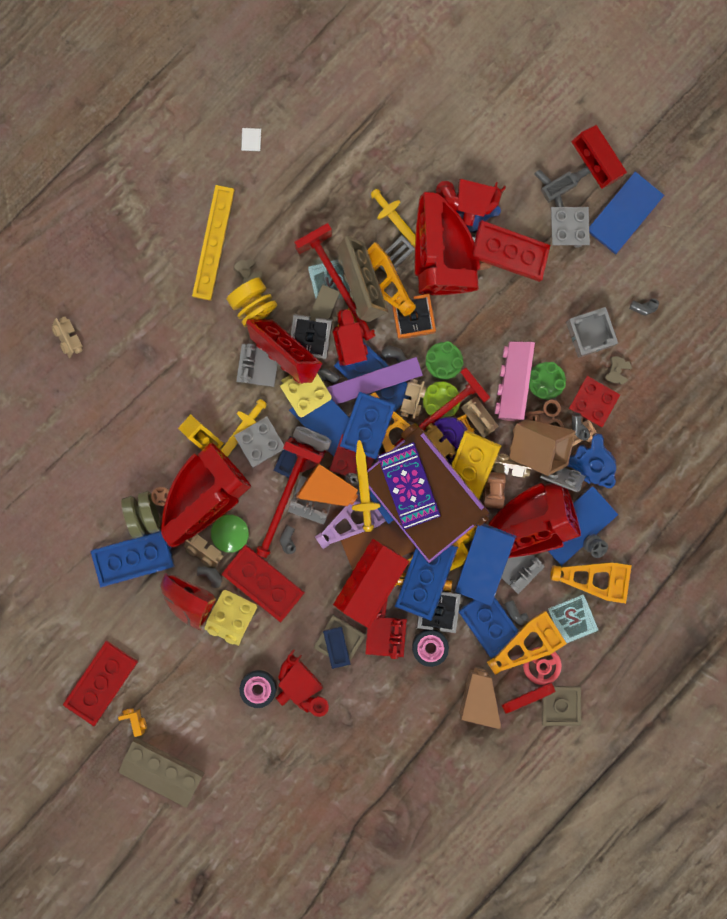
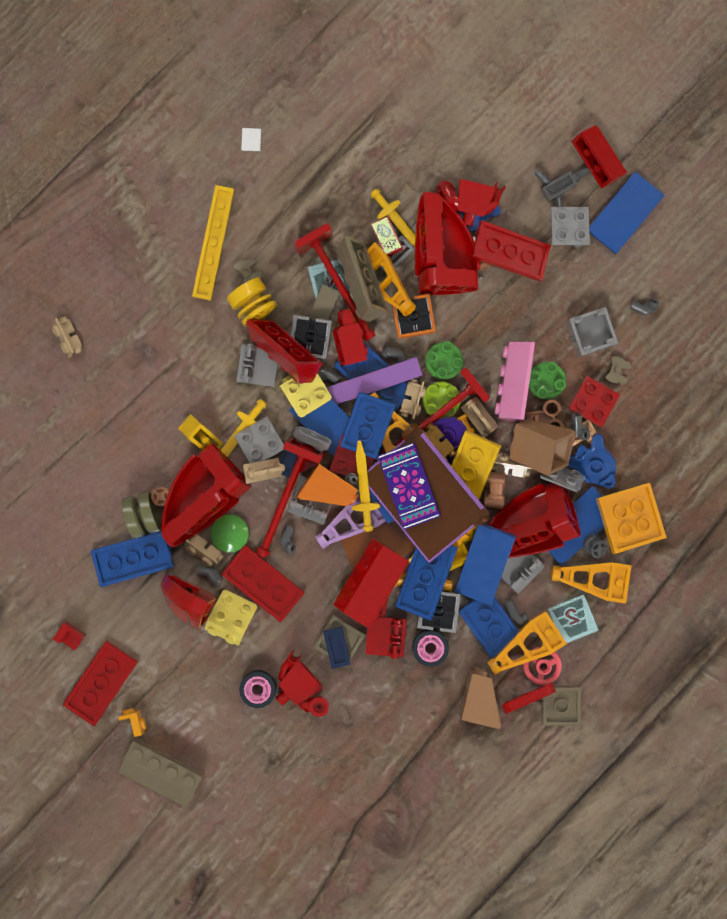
(69, 635): none -> red panel
(263, 470): none -> tan hinge
(386, 236): none -> tile
(631, 518): none -> light orange plate

